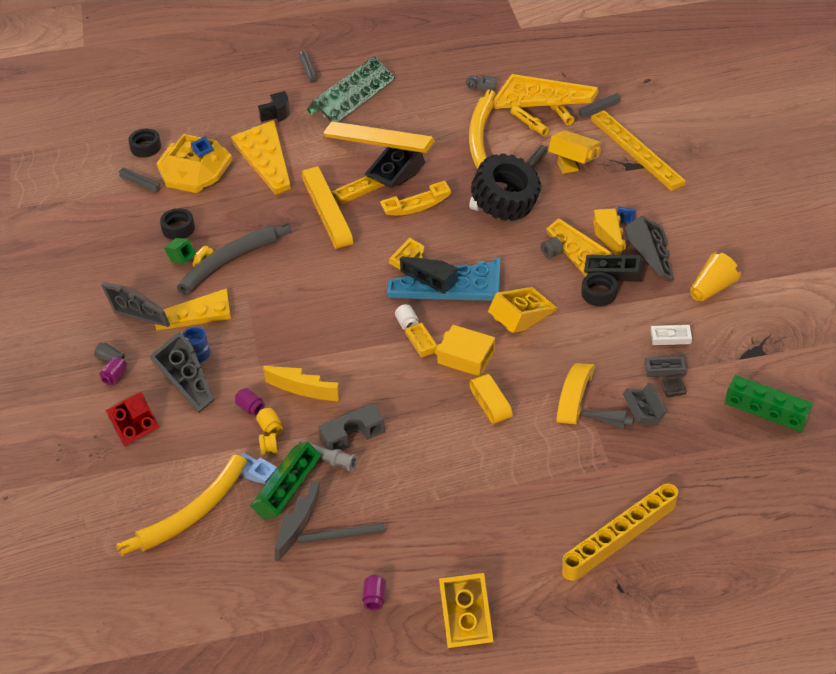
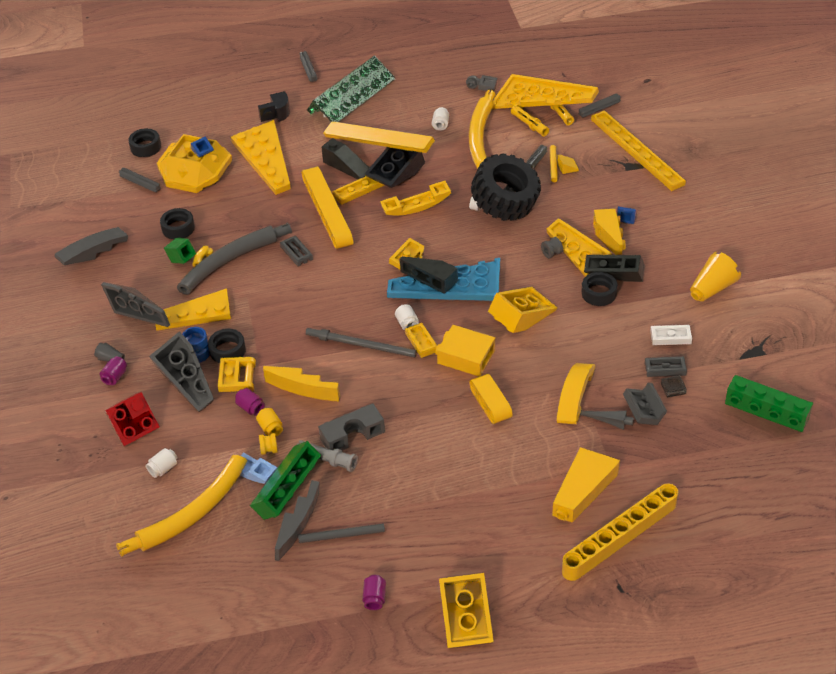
(87, 247): none -> dark grey slope
(161, 462): none -> white brick
(223, 336): none -> black tyre
(230, 373): none -> yellow plate
(294, 250): none -> dark grey tile
(326, 335): none -> dark grey bar
(343, 159): none -> pearl dark grey slope
(440, 118): none -> white brick
(553, 163): none -> yellow bar
(574, 146): yellow brick -> none
(584, 483): none -> yellow slope
(651, 242): dark grey wedge -> none

